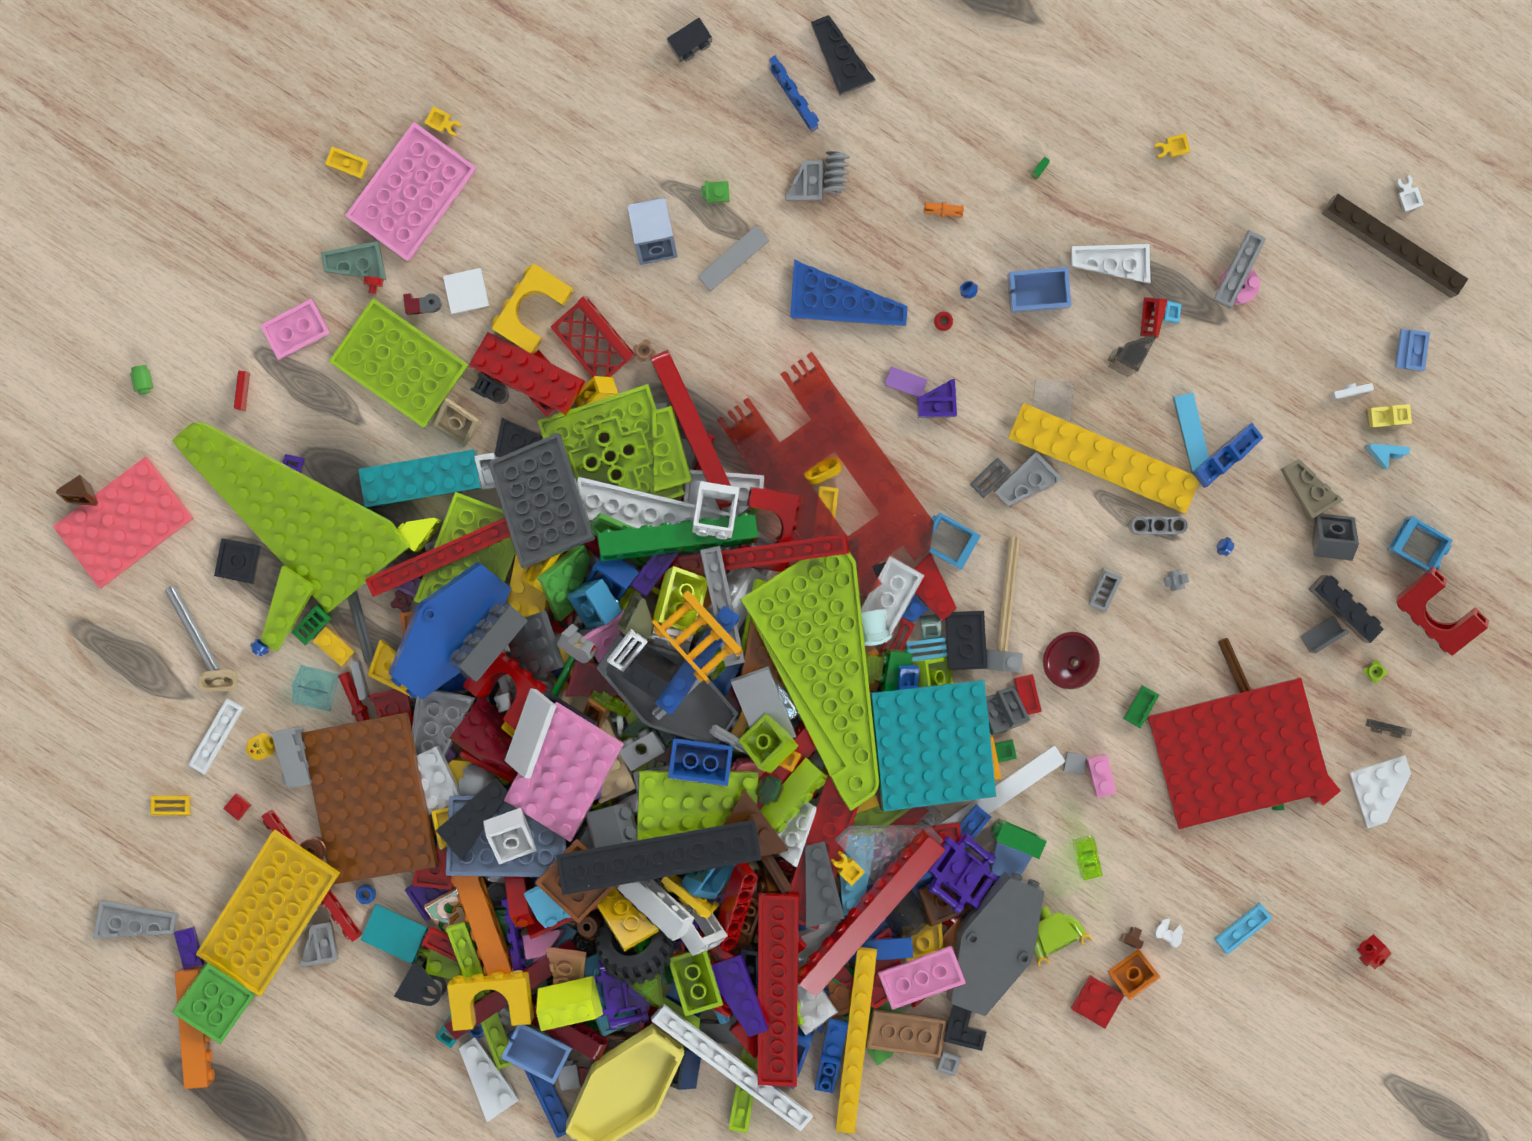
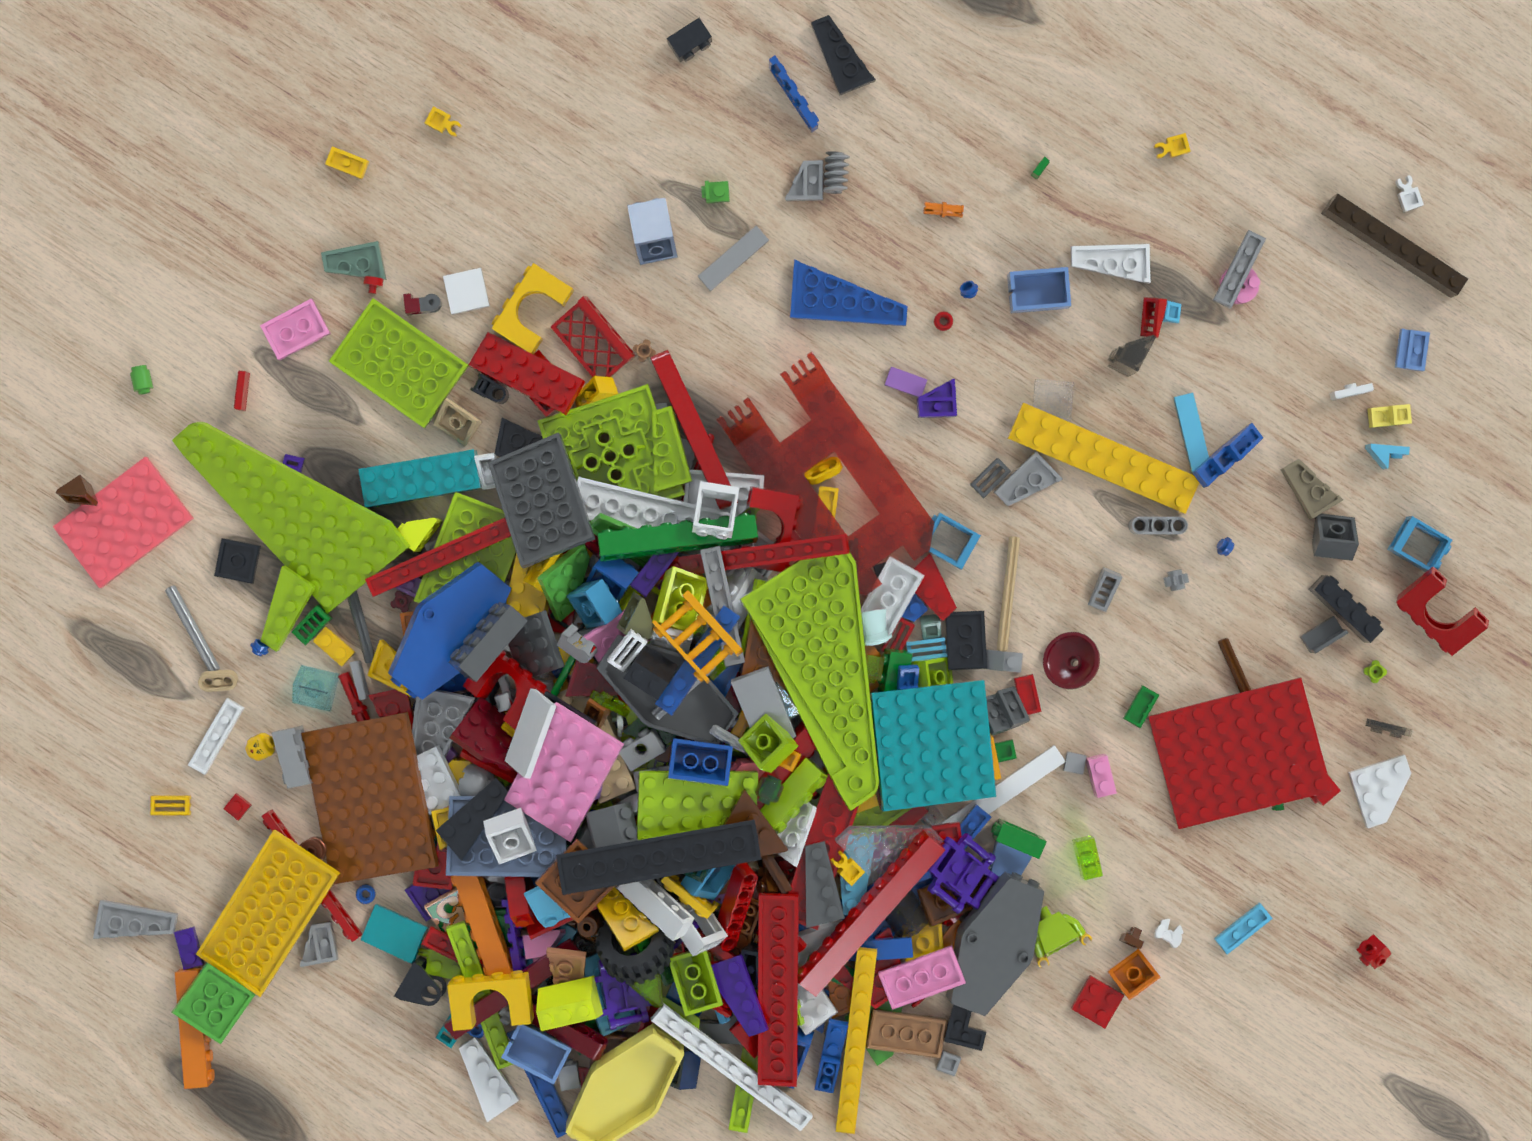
(411, 192): bright pink plate -> none

